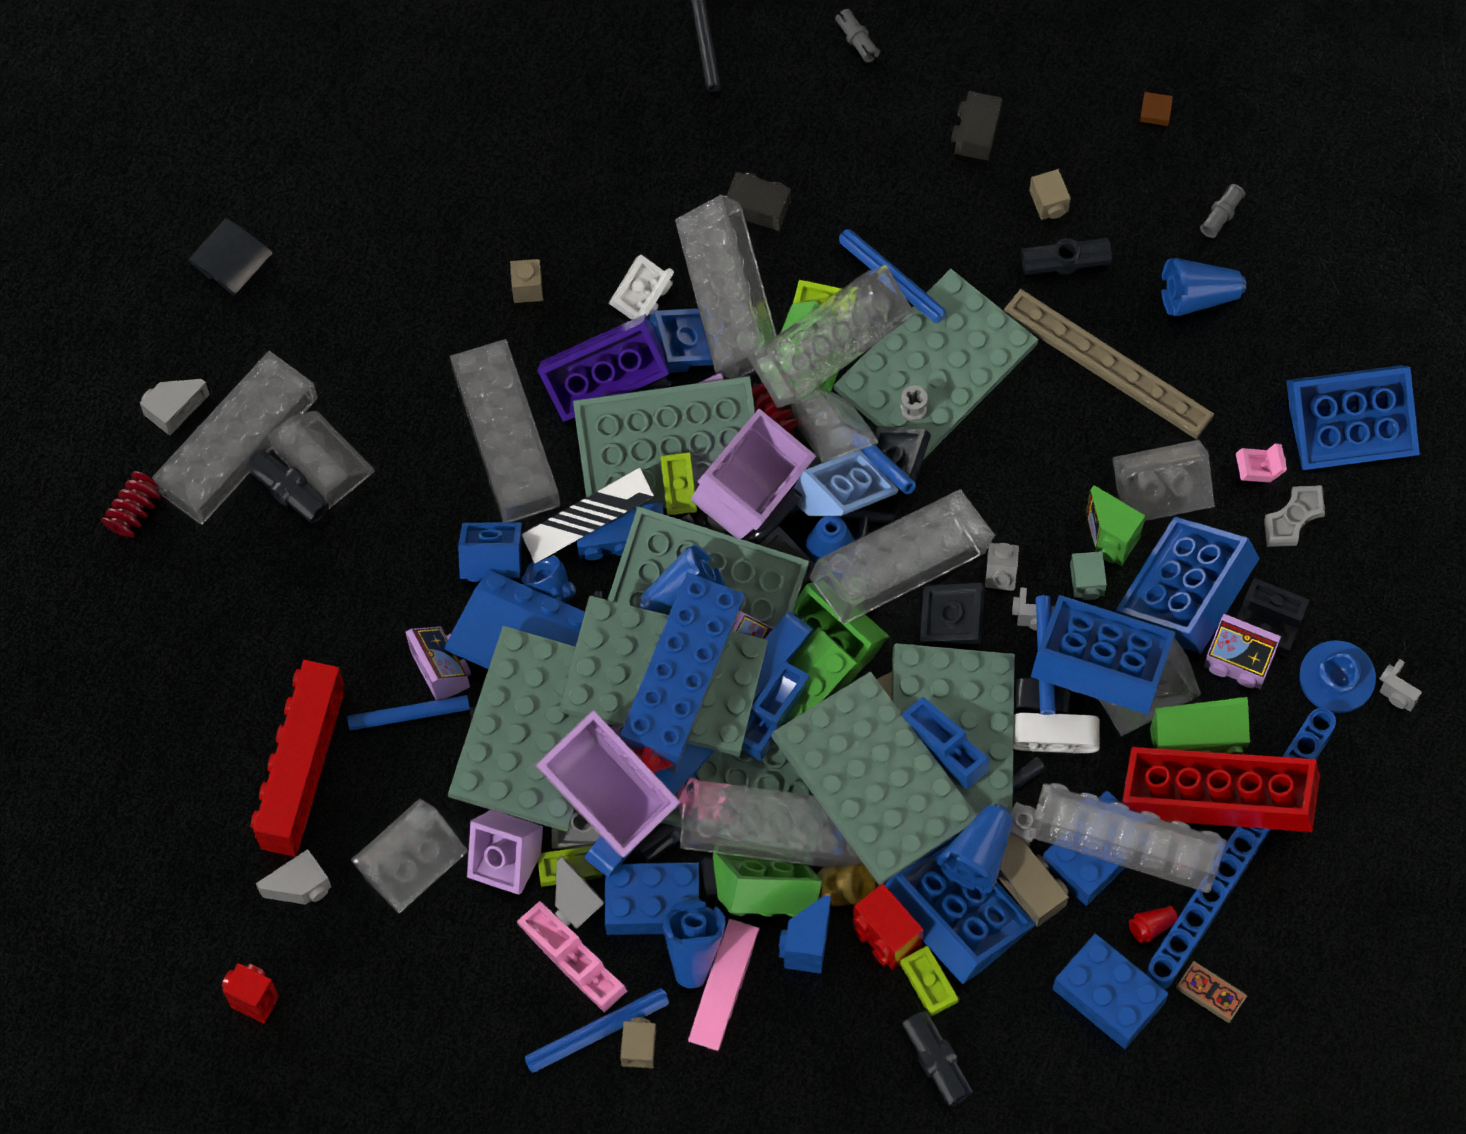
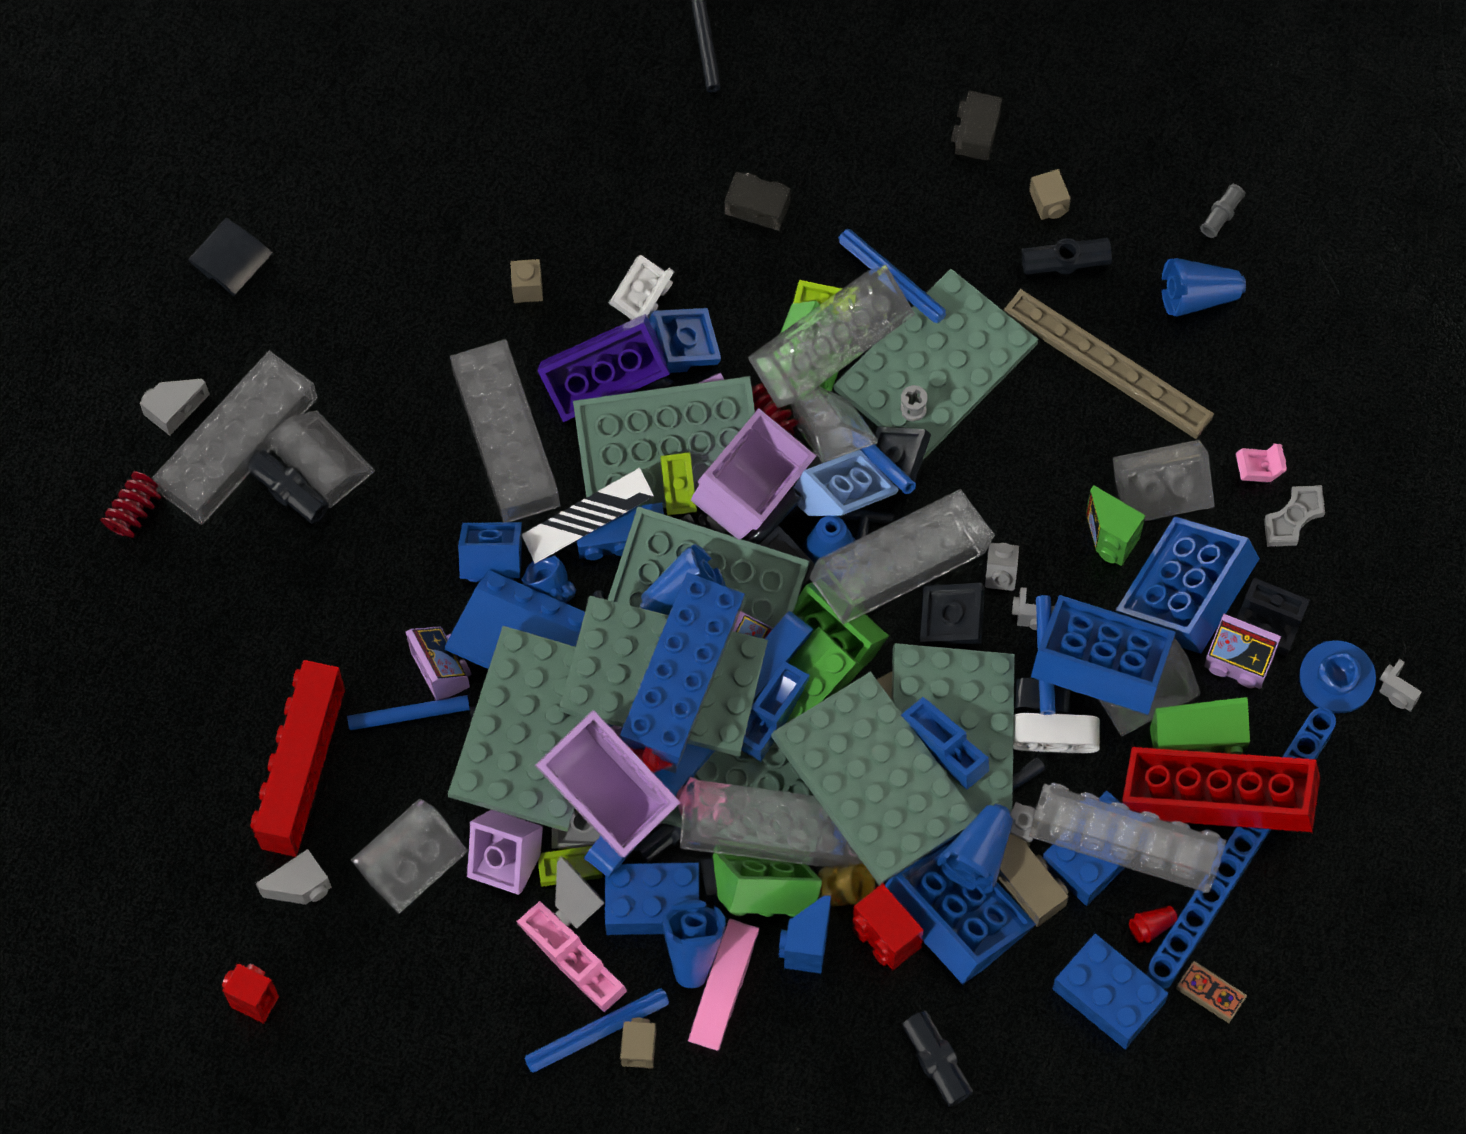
(726, 284): clear brick -> none
(857, 35): dark grey pin -> none
(929, 981): lime plate -> none
(1088, 575): sand green brick -> none
(1156, 108): reddish brown tile -> none
(1353, 417): blue slope -> none

